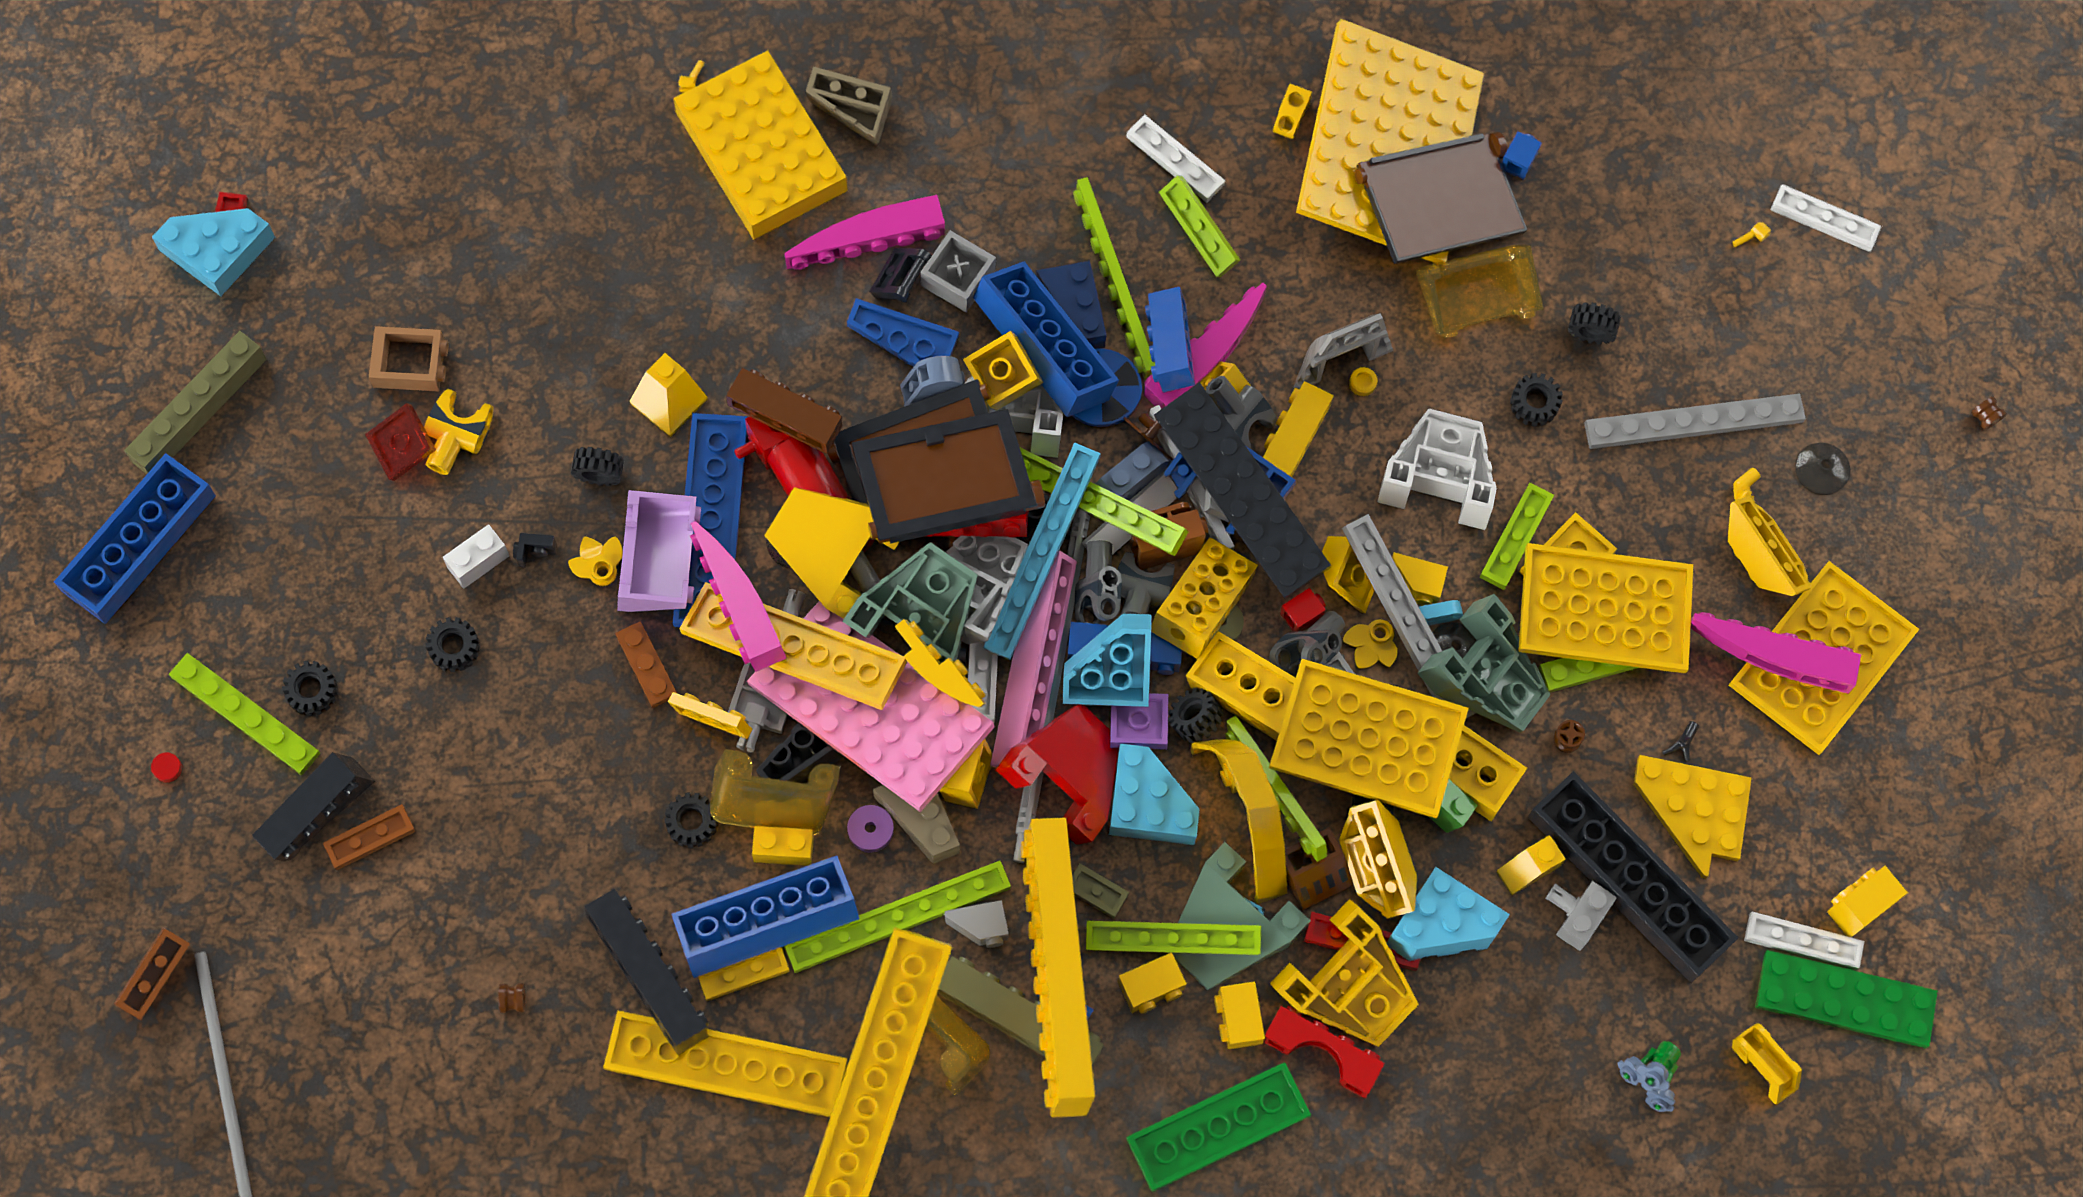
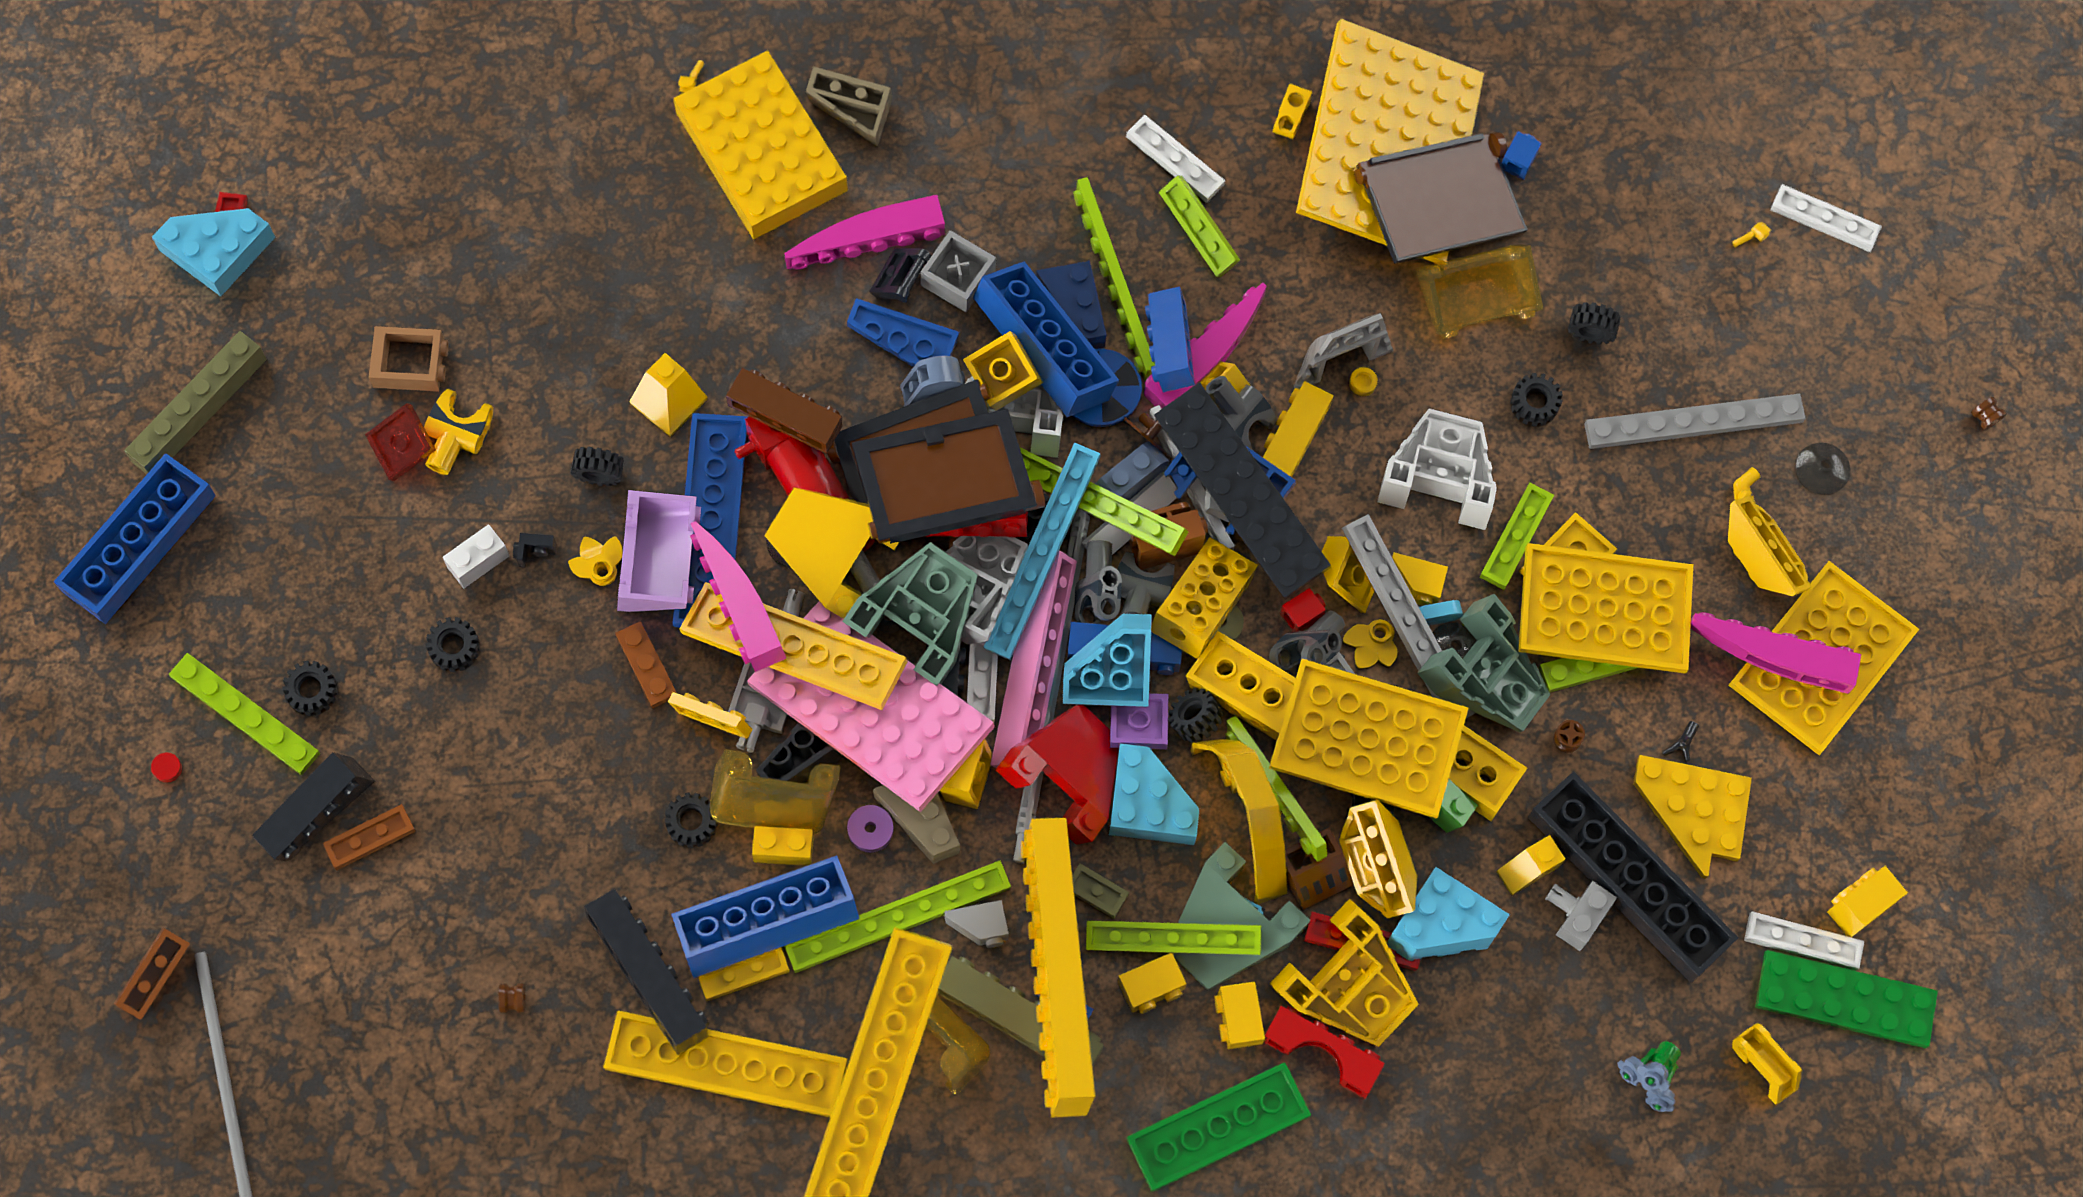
(945, 676): yellow slope -> none

